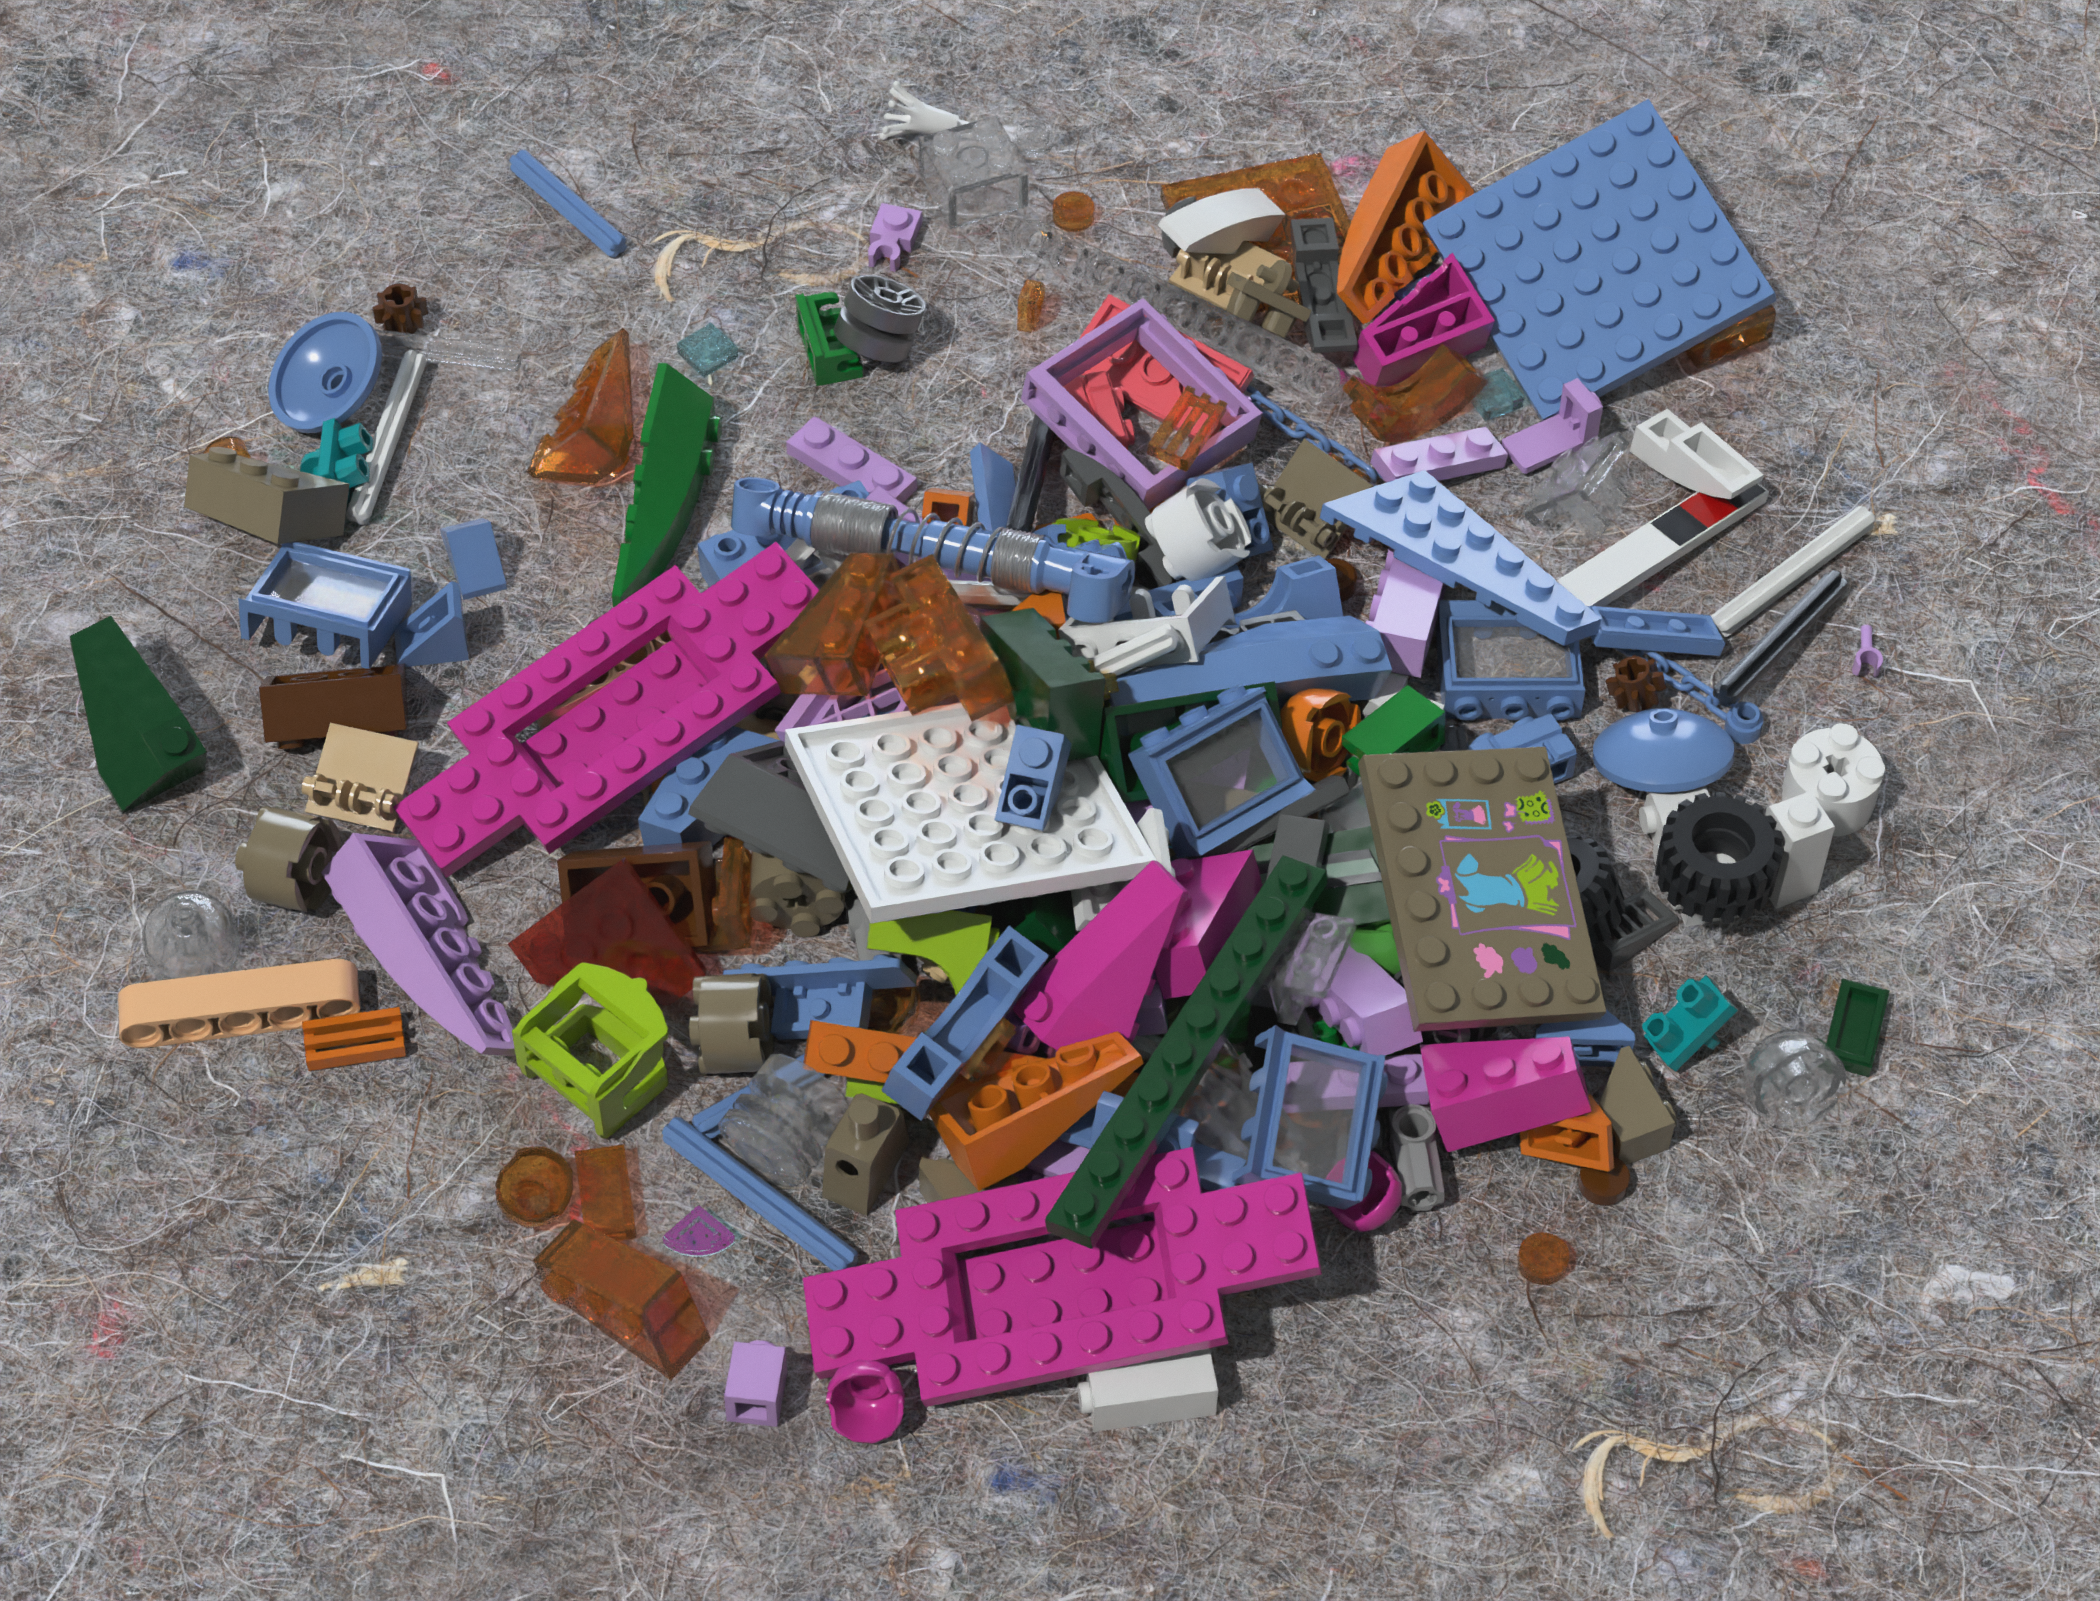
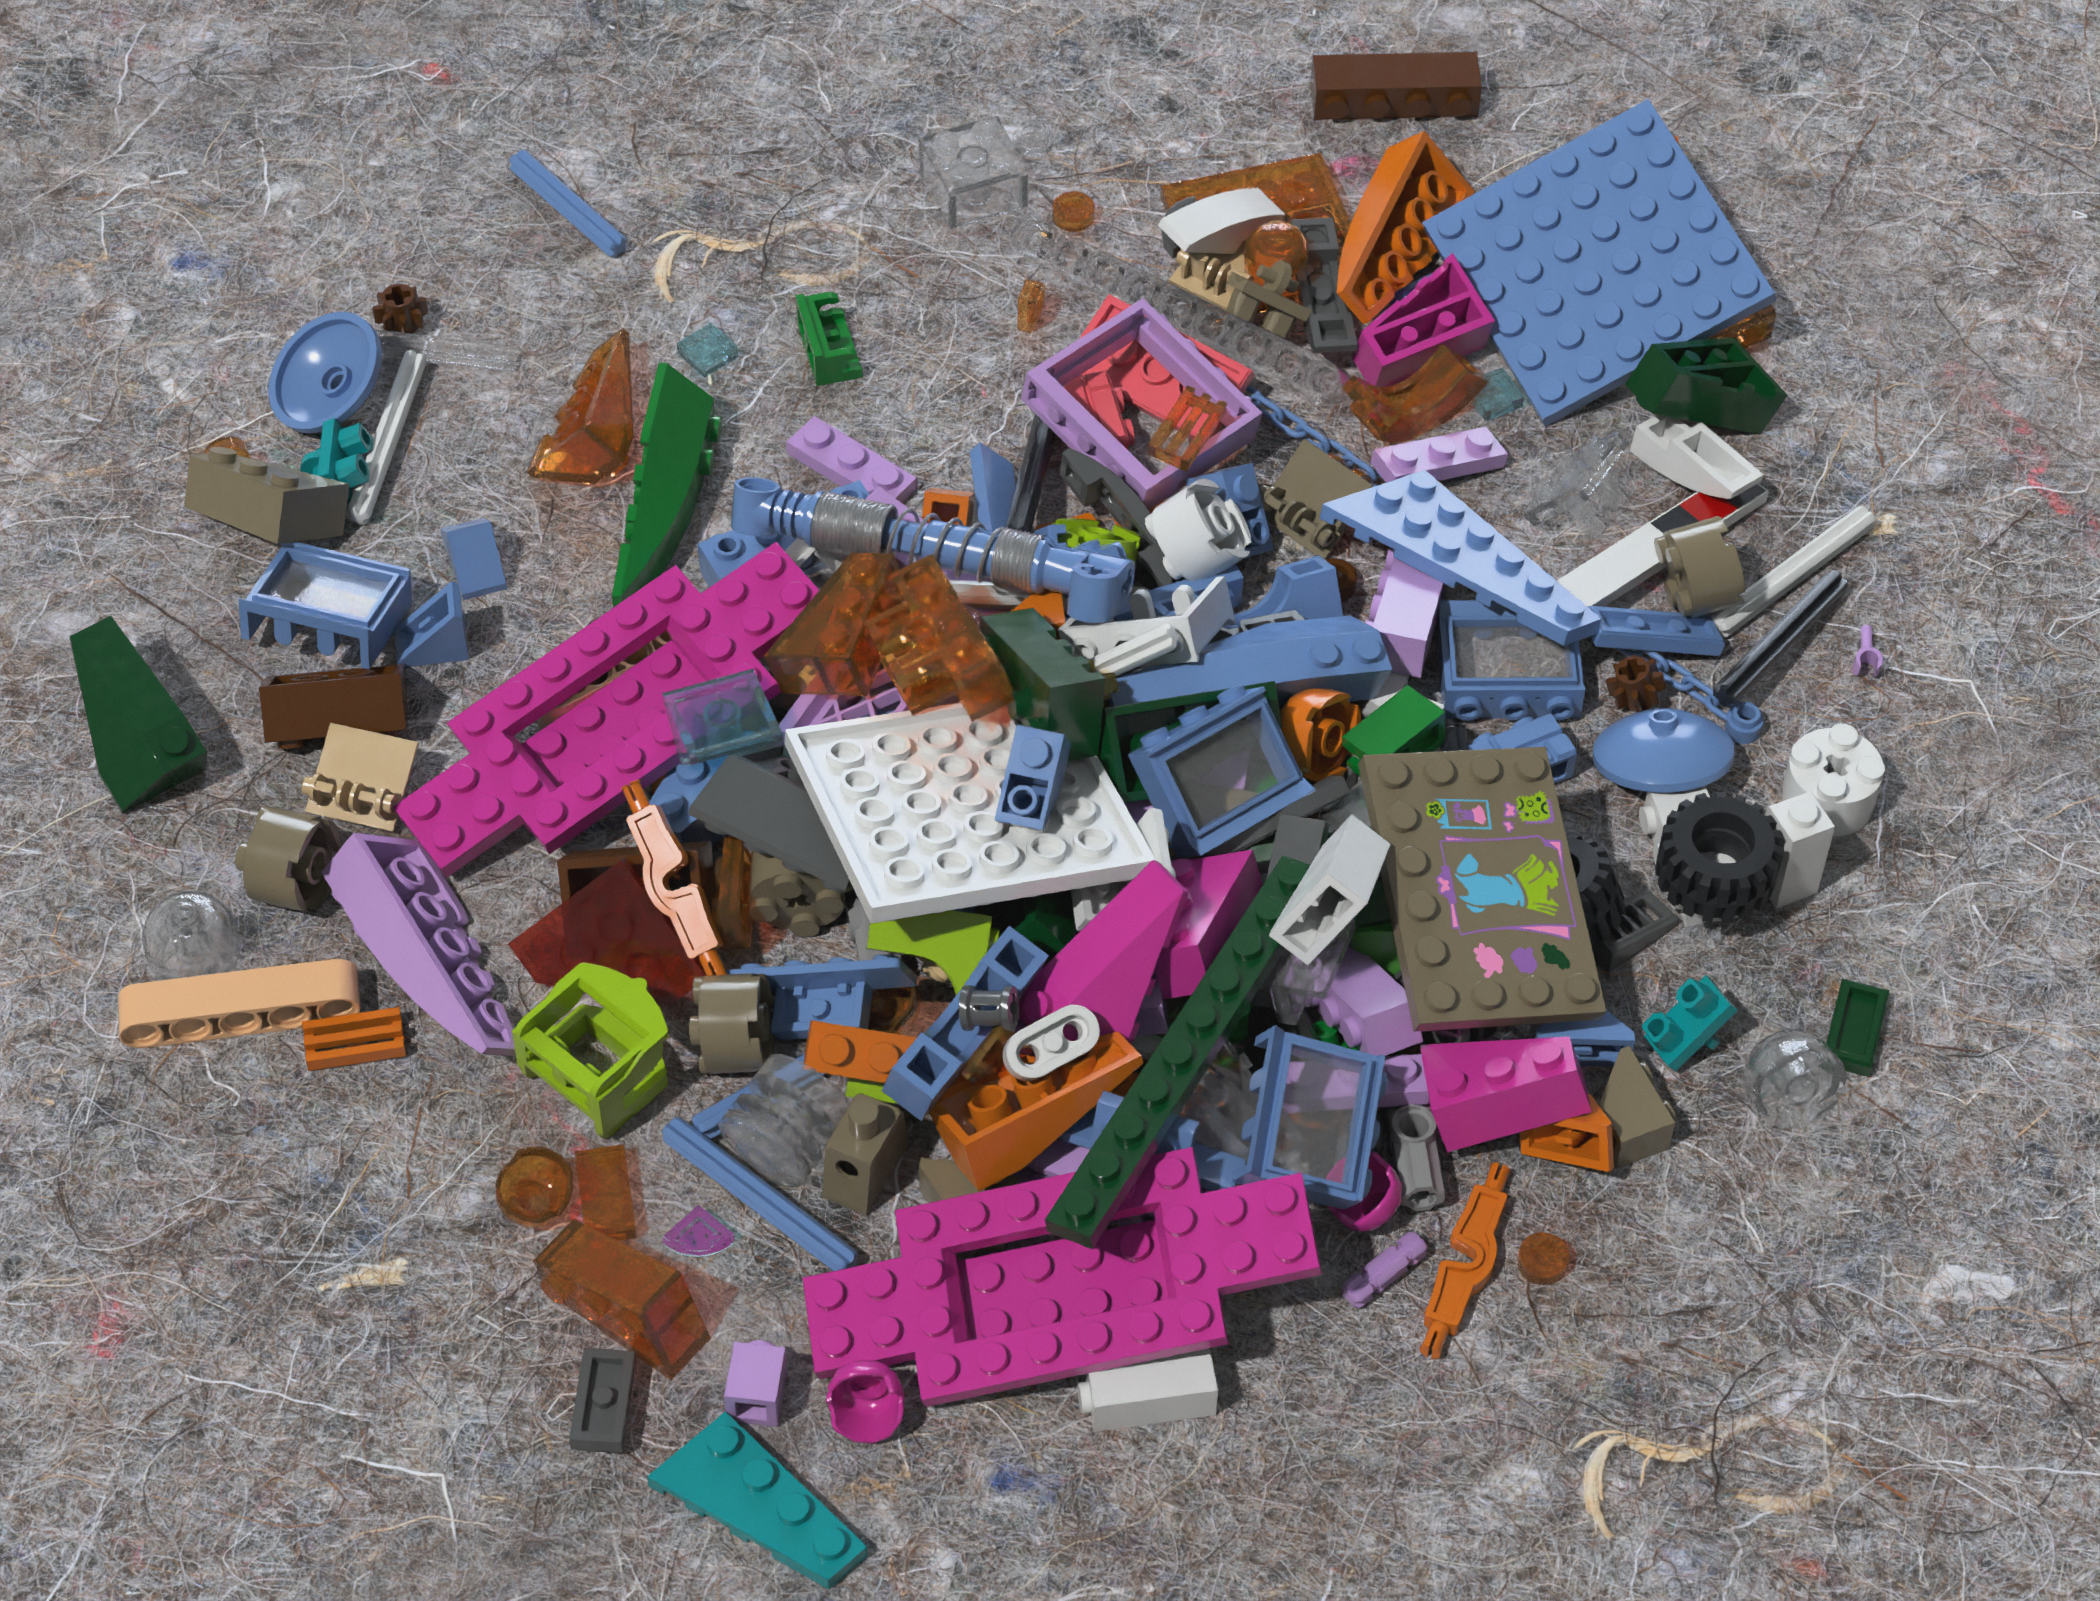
(602, 1400): none -> dark grey plate
(662, 858): none -> piece
(720, 717): none -> clear light blue slope
(752, 1494): none -> teal wing
(879, 318): flat silver wheel -> none
(893, 231): lavender plate -> none
(919, 118): white piece -> none
(973, 1000): none -> dark grey bush
(1049, 1044): none -> white plate
(1275, 242): none -> clear orange hair
(1331, 890): none -> white slope
(1384, 1269): none -> lavender axle
(1395, 85): none -> reddish brown brick
(1459, 1280): none -> orange piece
(1570, 429): lavender bracket -> none
(1602, 1186): reddish brown tile -> none
(1701, 568): none -> dark tan brick
(1706, 384): none -> dark green wedge

